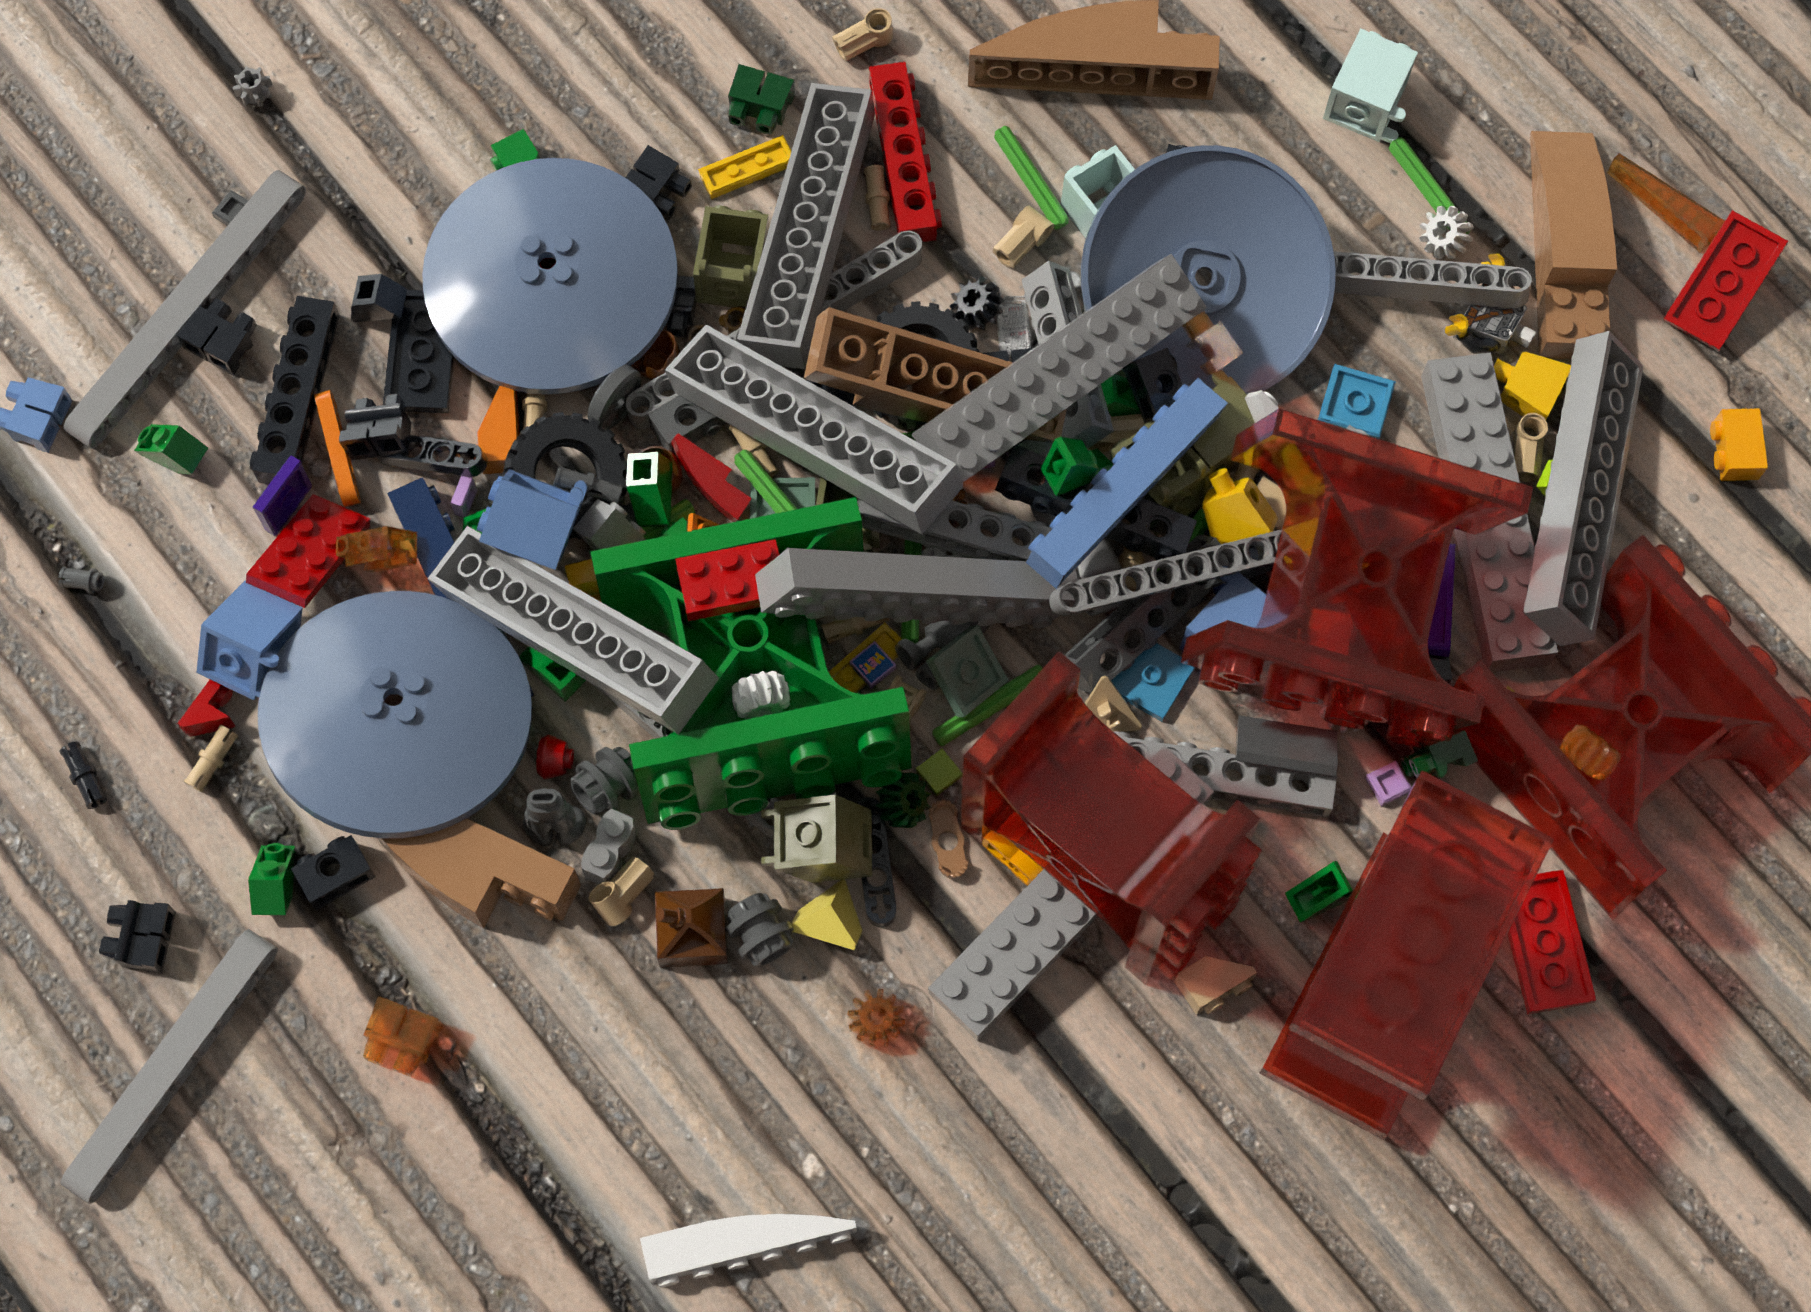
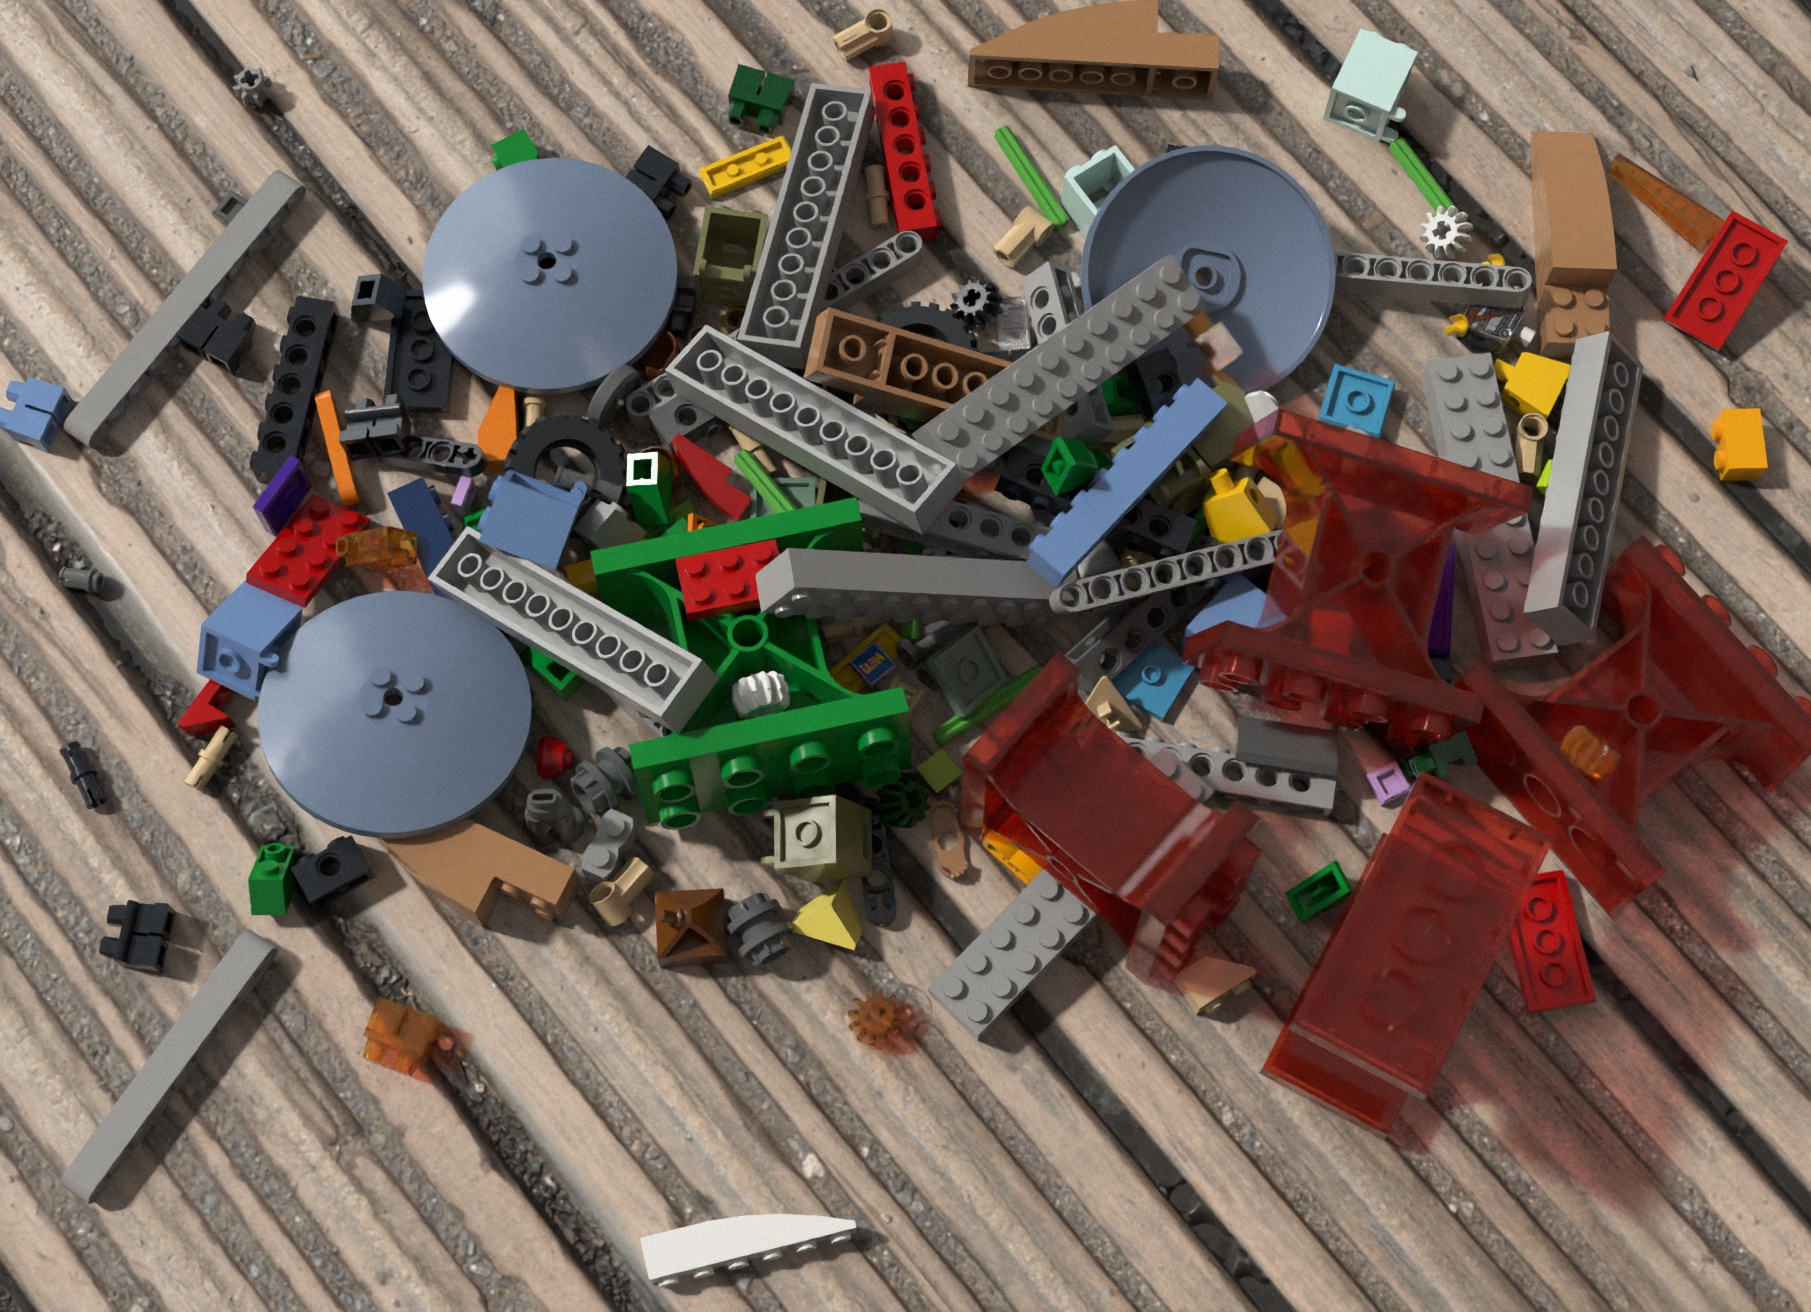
(171, 448): green slope -> none

